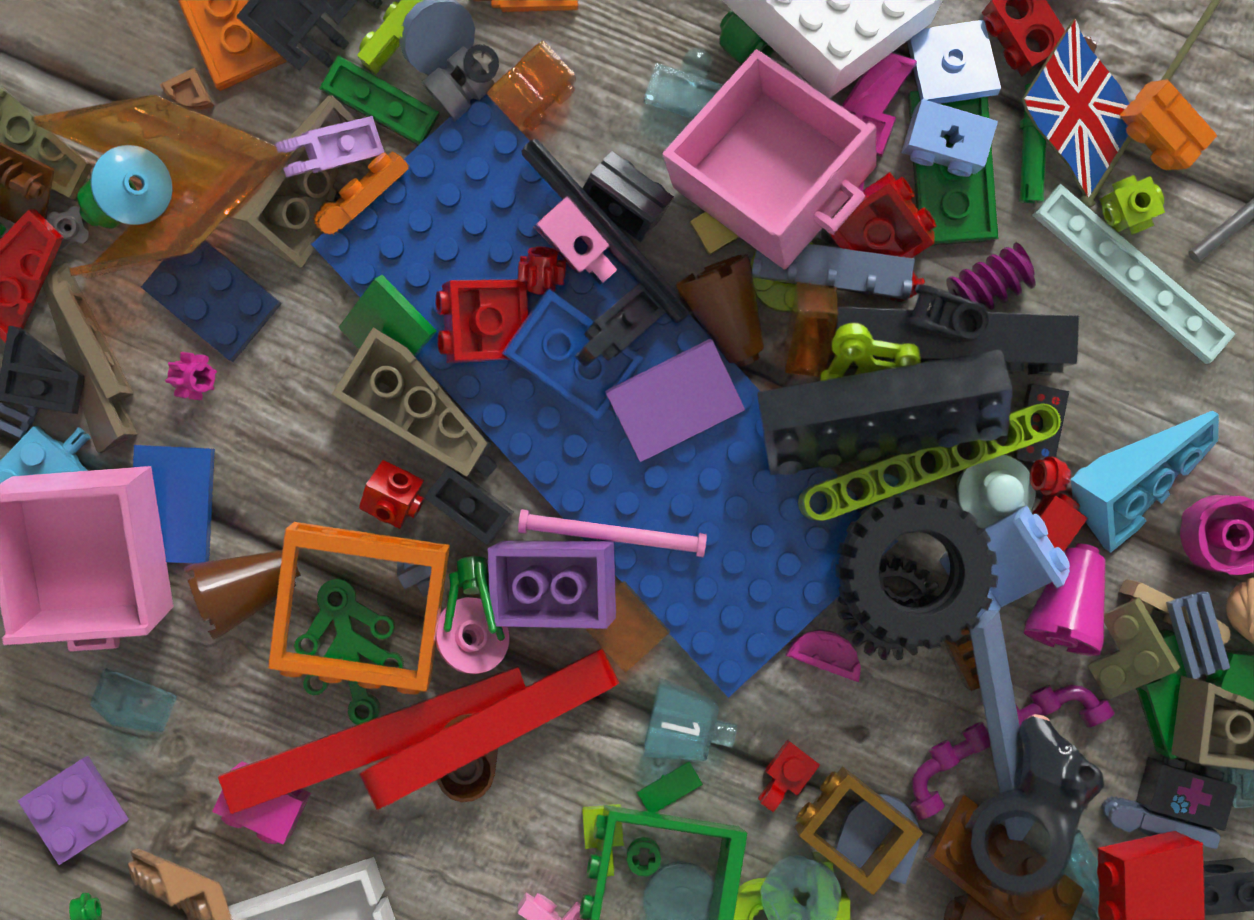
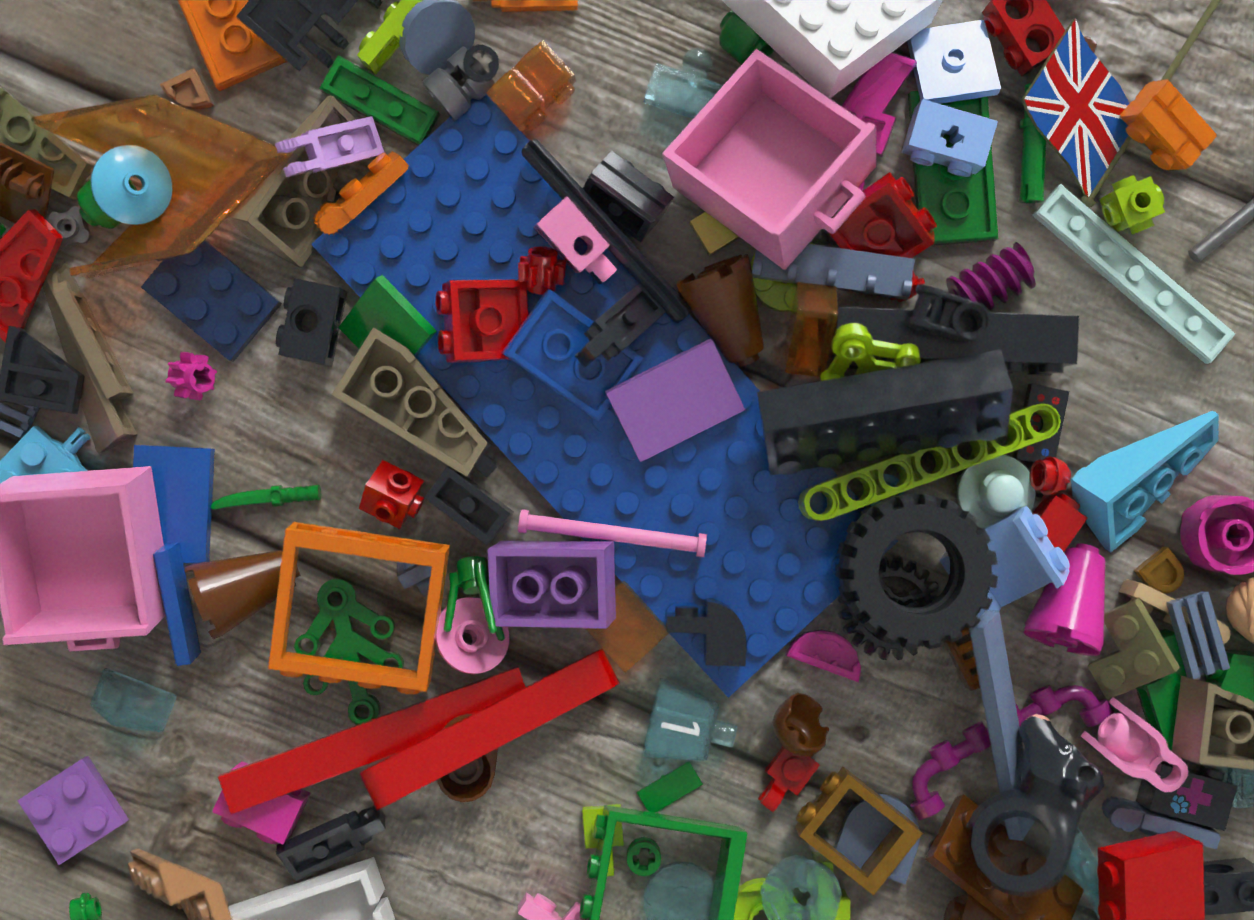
(177, 603): none -> blue tile
(276, 495): none -> green piece
(321, 343): none -> black brick
(330, 842): none -> black hinge
(721, 628): none -> black brick
(798, 725): none -> reddish brown hair
(1137, 748): none -> bright pink piece
(1161, 571): none -> pearl gold tile

